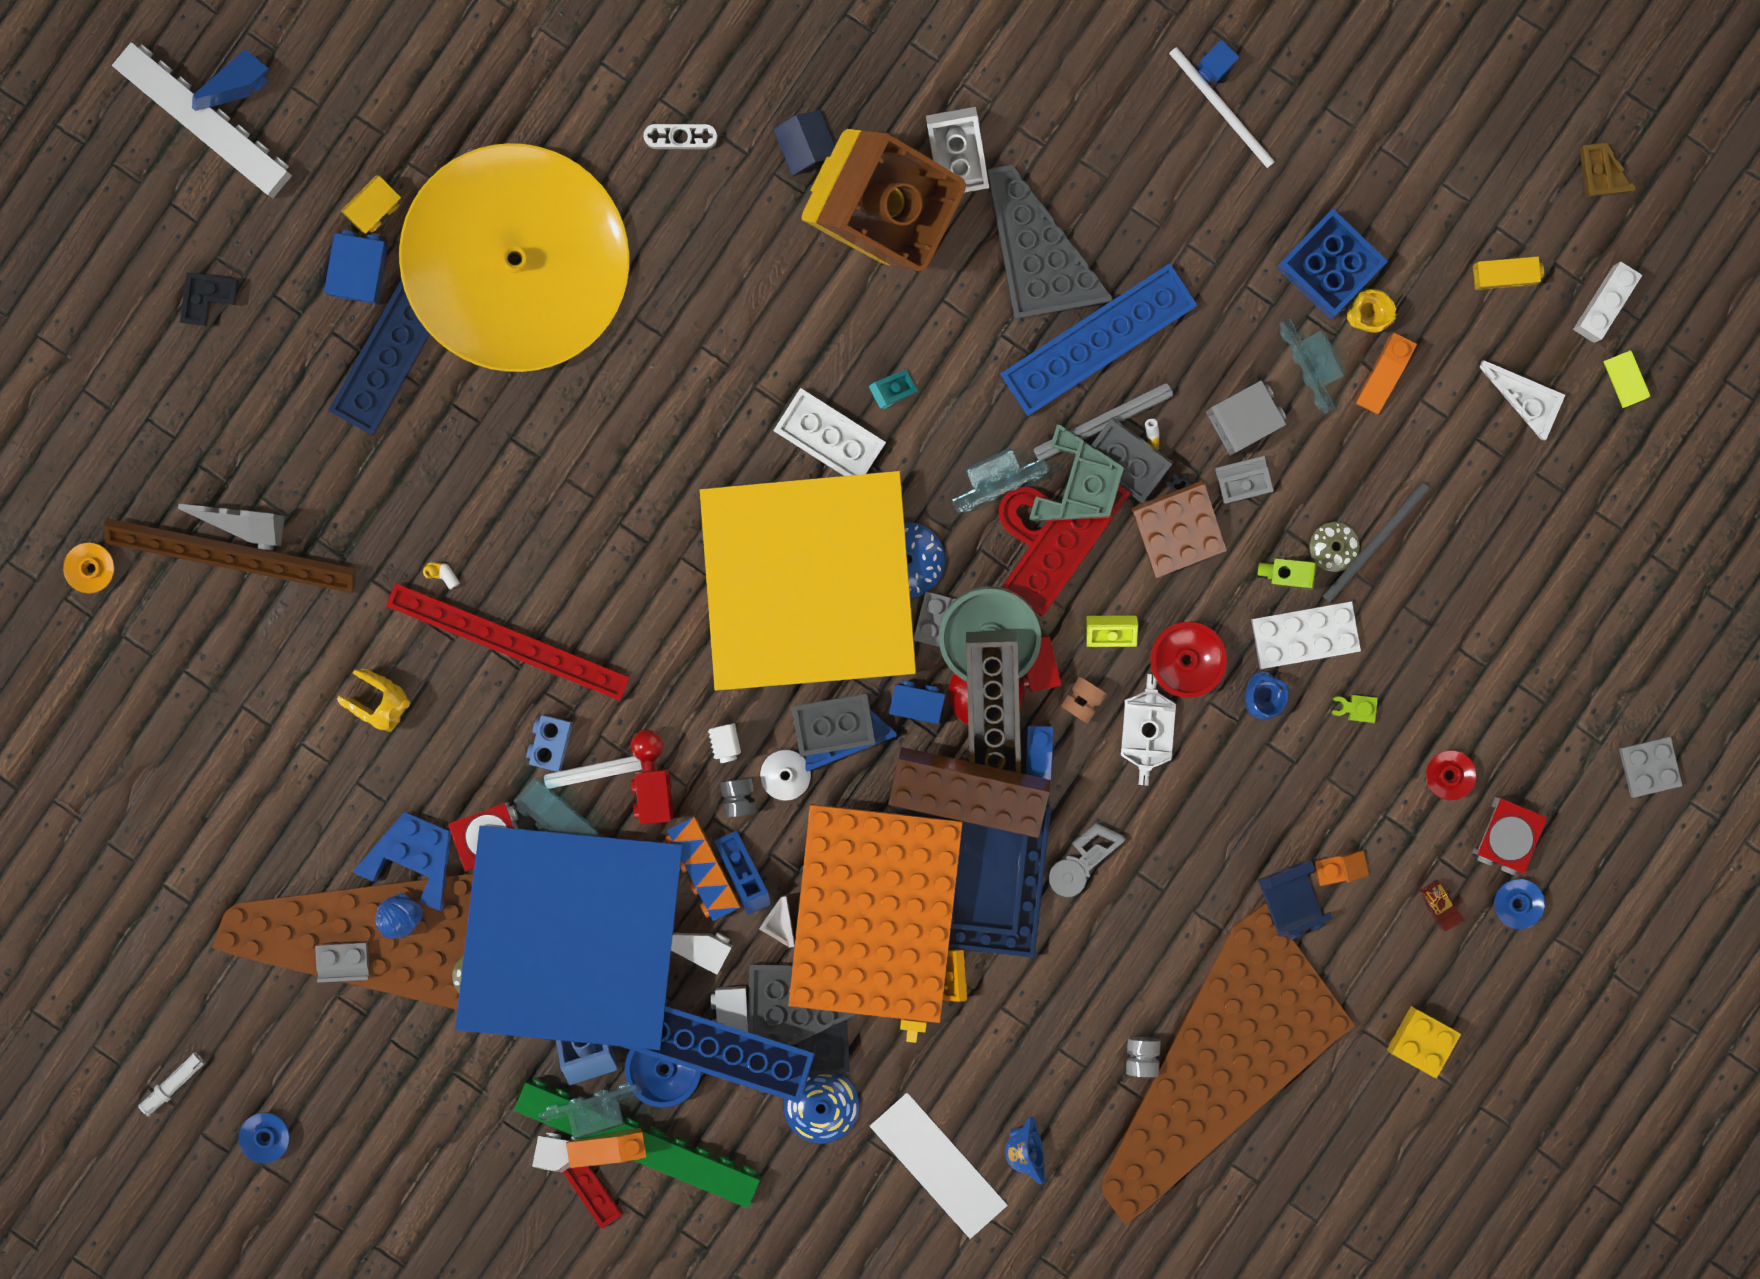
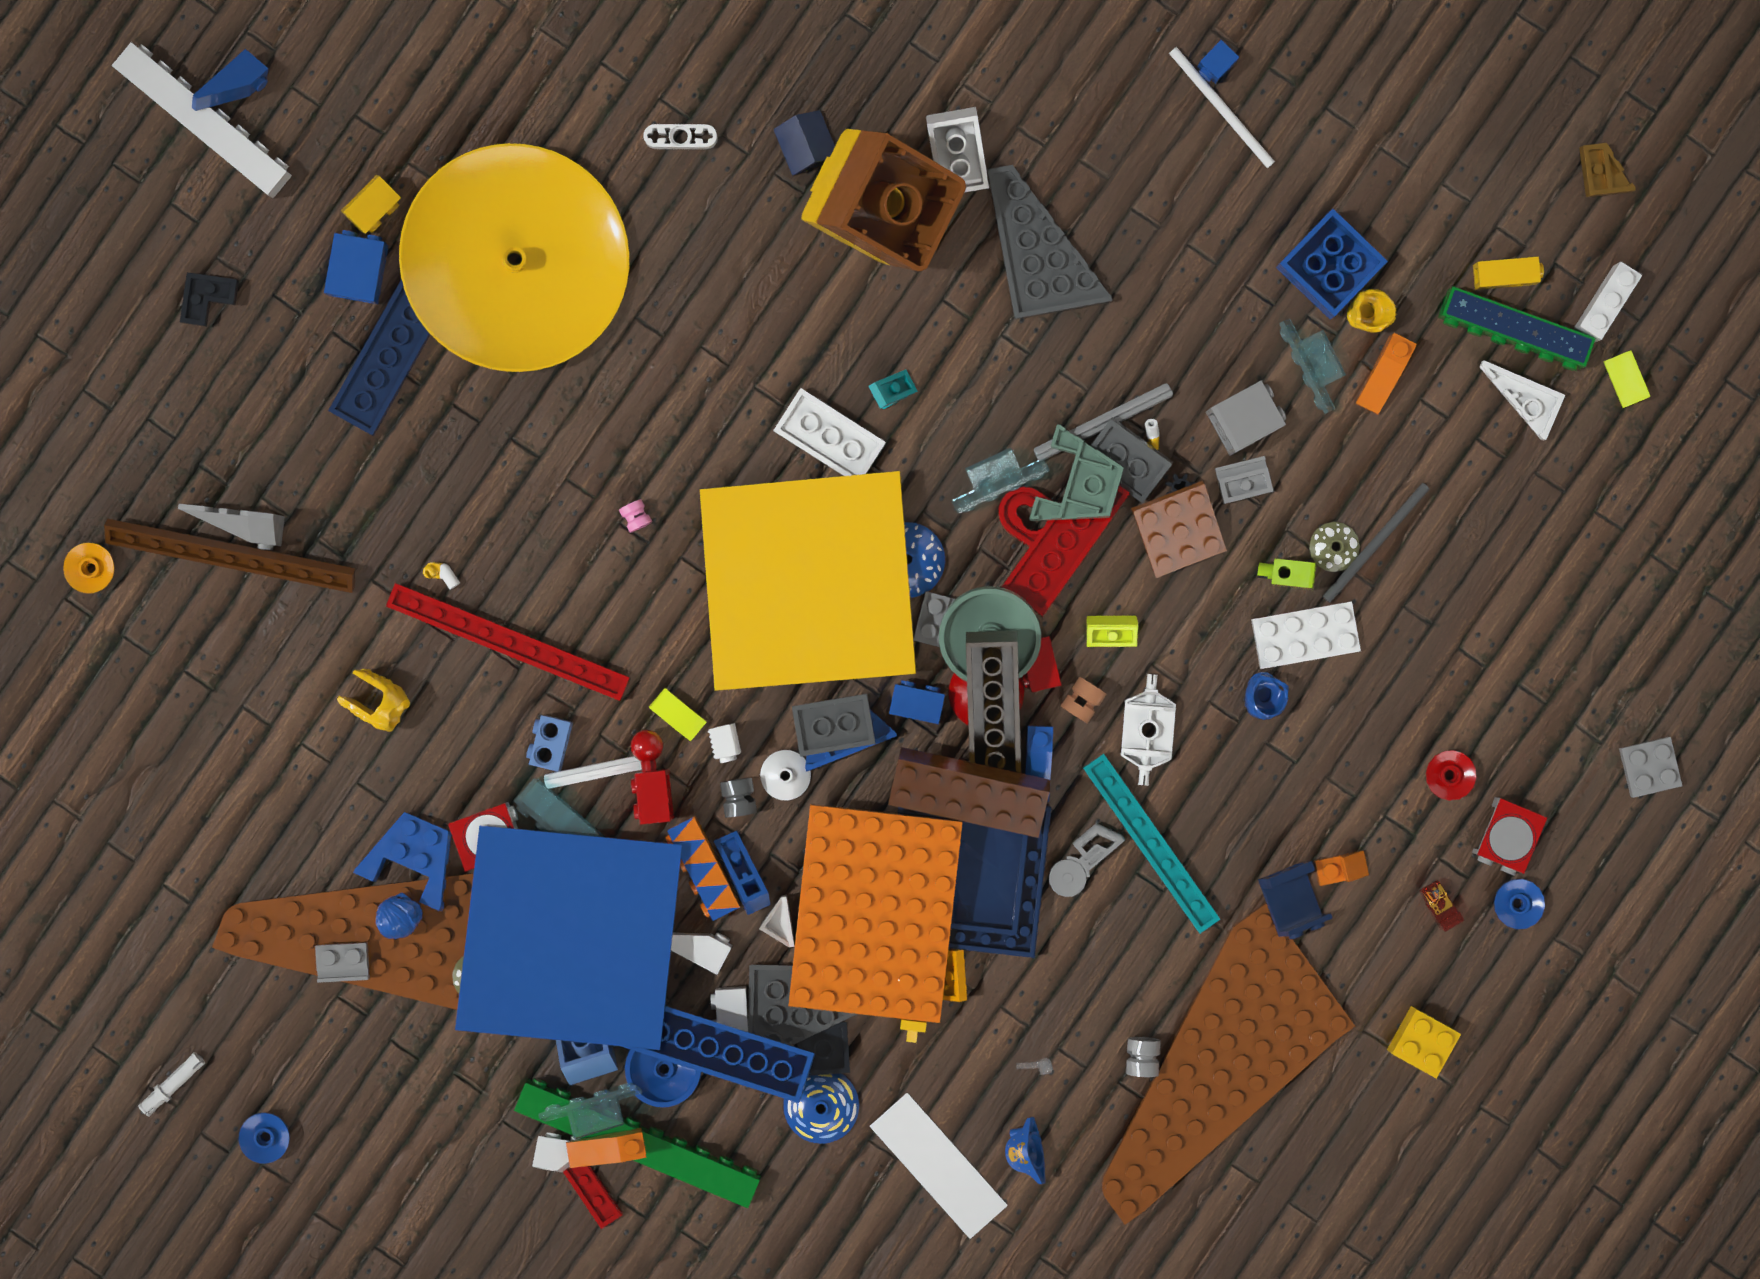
(635, 515): none -> bright pink wheel
(677, 714): none -> neon yellow slope
(1044, 1066): none -> clear hand
(1098, 339): blue plate -> none
(1151, 843): none -> teal plate
(1206, 664): red dish -> none
(1359, 708): lime plate -> none
(1516, 328): none -> dark blue brick

